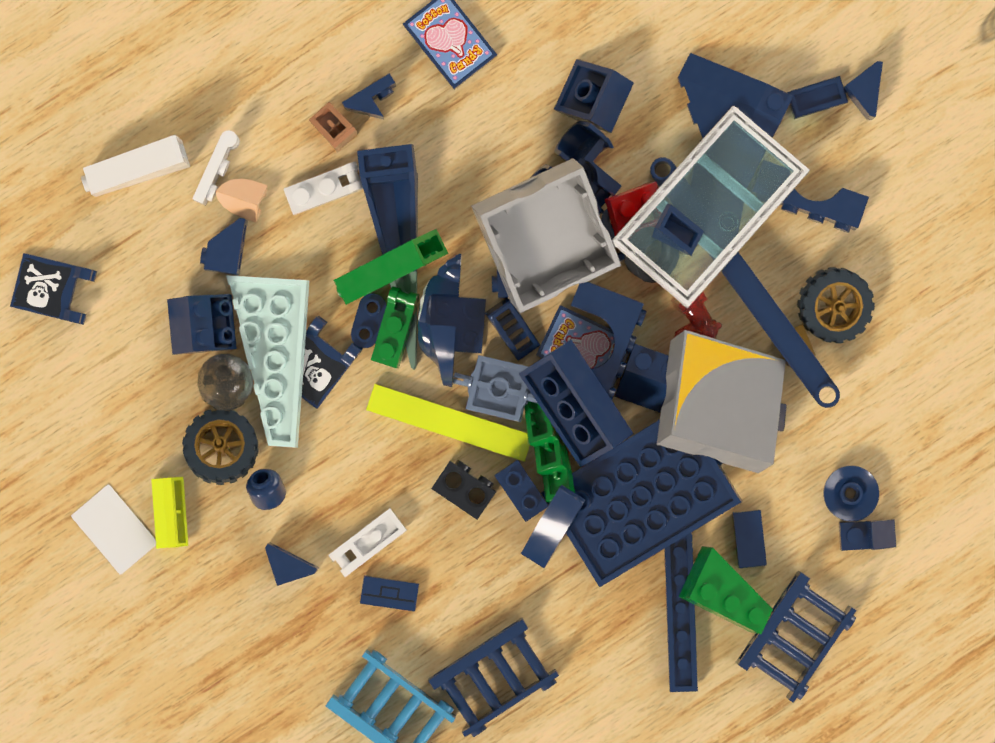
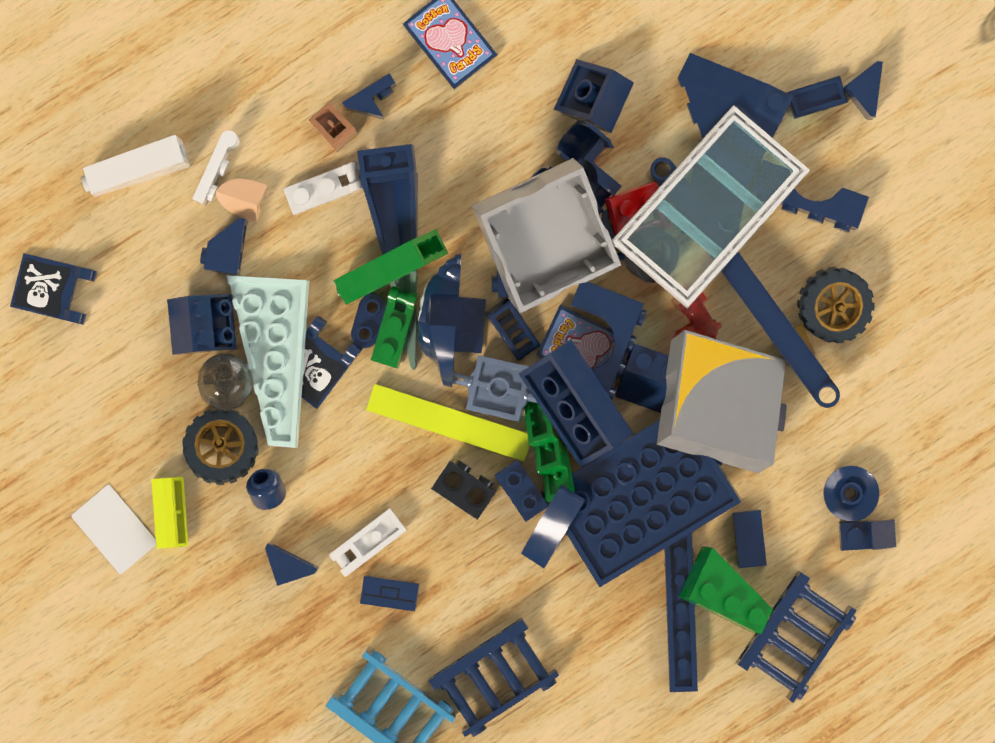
(677, 230): dark blue slope -> none

